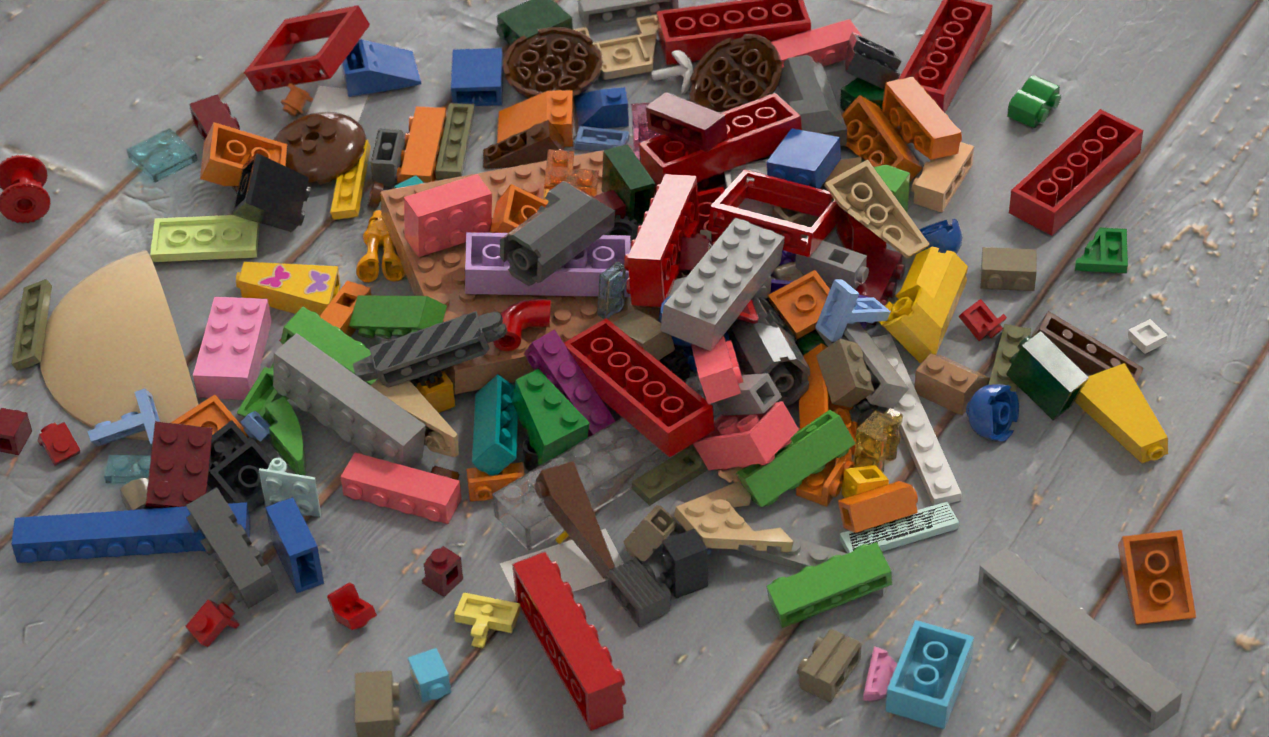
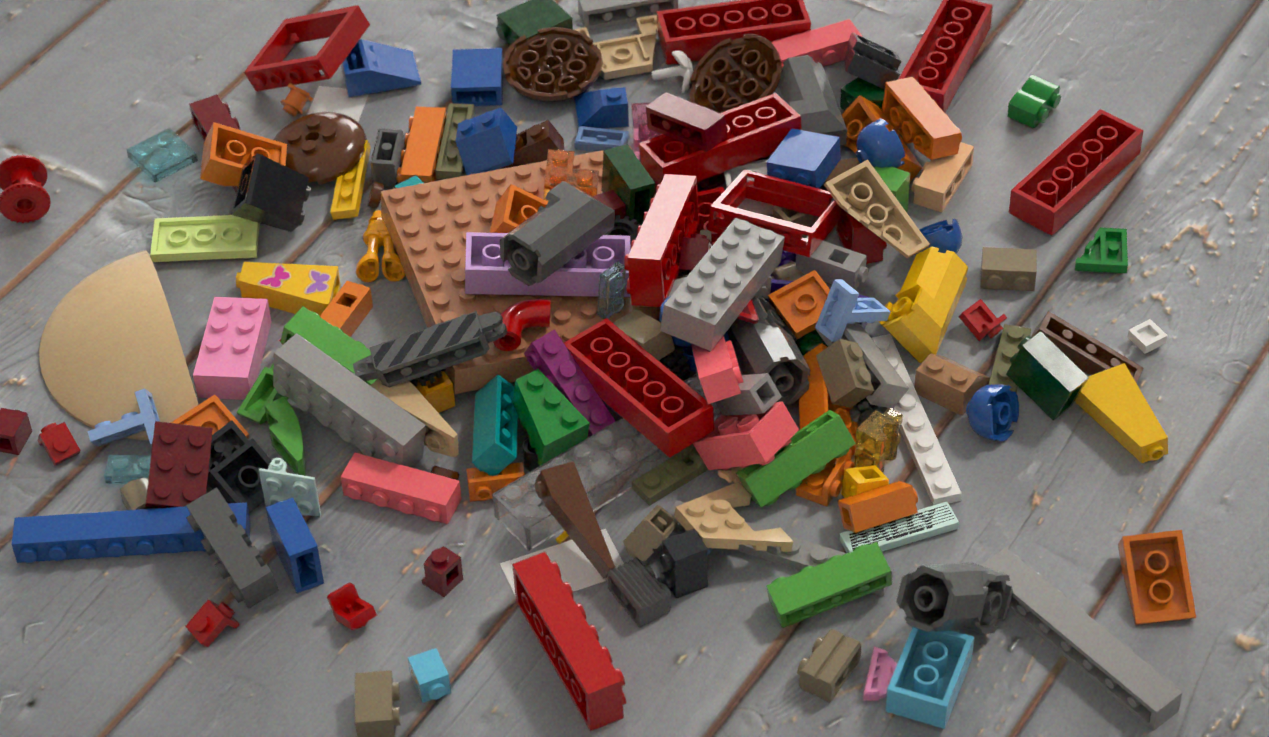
(31, 325): olive plate -> none
(256, 426): medium blue plate -> none
(395, 315): bright green brick -> none
(445, 213): coral brick -> none
(486, 141): none -> blue slope
(486, 614): light yellow plate -> none
(550, 105): orange slope -> none
(880, 146): none -> blue cylinder
(884, 271): dark red brick -> none
(955, 597): none -> dark grey brick

